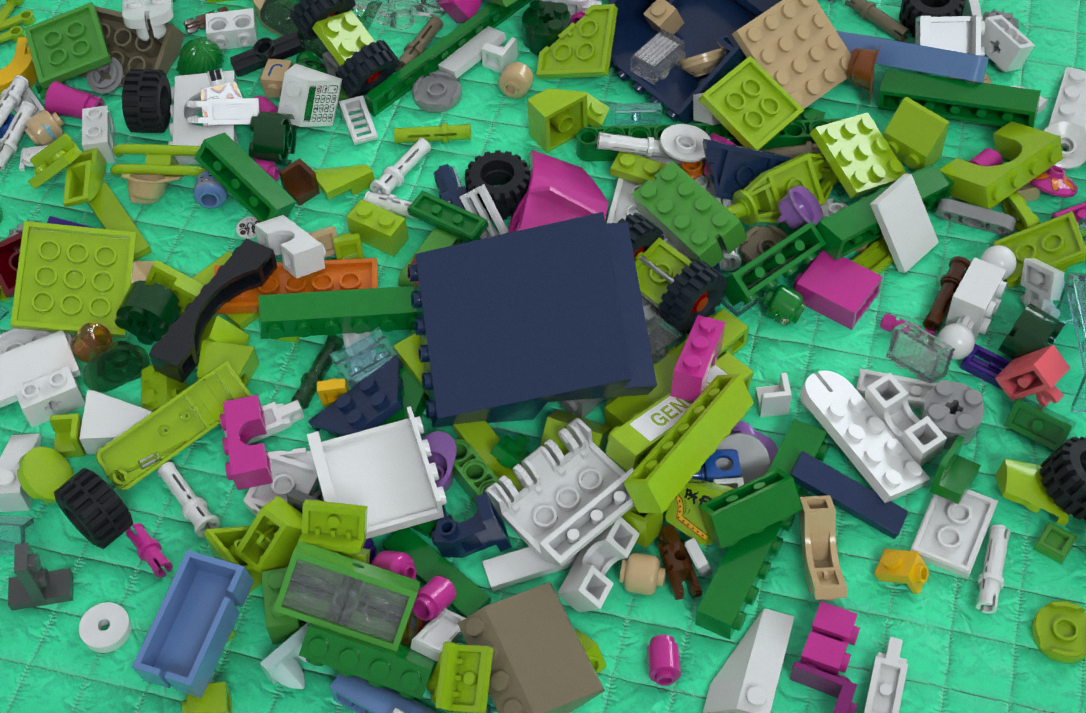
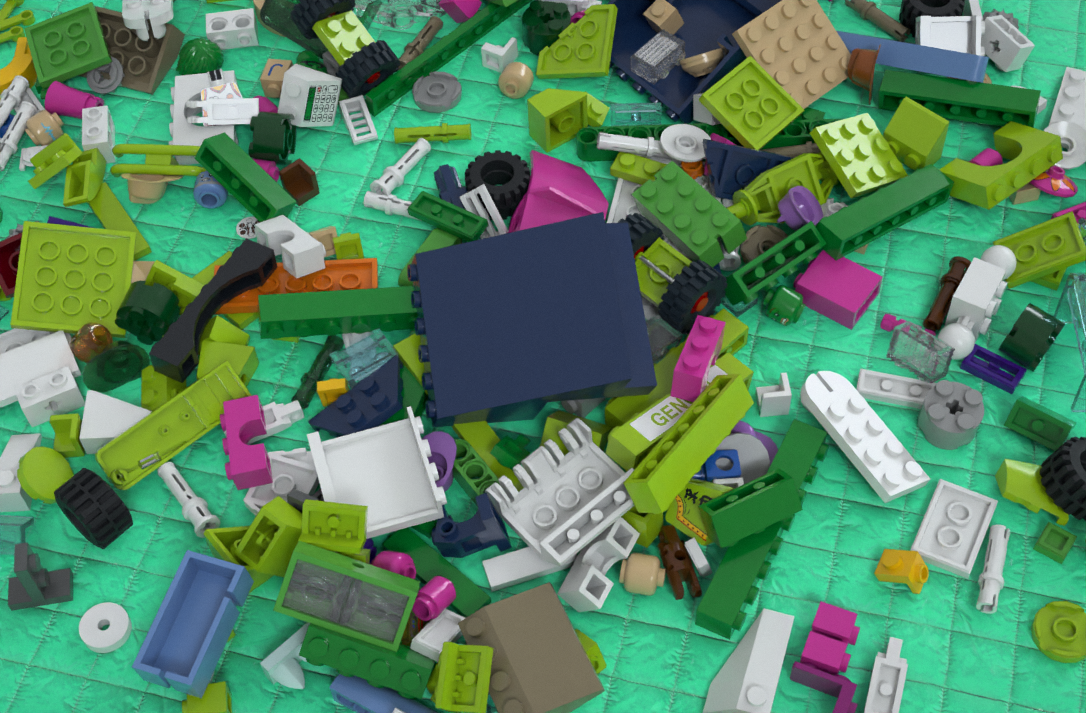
(146, 101): black tyre -> none
(149, 550): dark pink pin -> none
(200, 22): axle -> none
(267, 49): black piece -> none
(278, 625): bright green brick -> none
(341, 179): lime slope -> none
(378, 227): lime brick -> none
(470, 53): white tile -> none
(663, 660): dark pink brick -> none
(820, 549): tan arch -> none
(848, 495): dark blue tile -> none
(875, 257): lime tile -> none
(904, 223): white tile -> none
(918, 436): white arch -> none
(954, 474): green panel -> none
(975, 217): light grey beam -> none
(1016, 206): lime plate -> none
(1034, 374): coral brick -> none
(1042, 285): white plate -> none

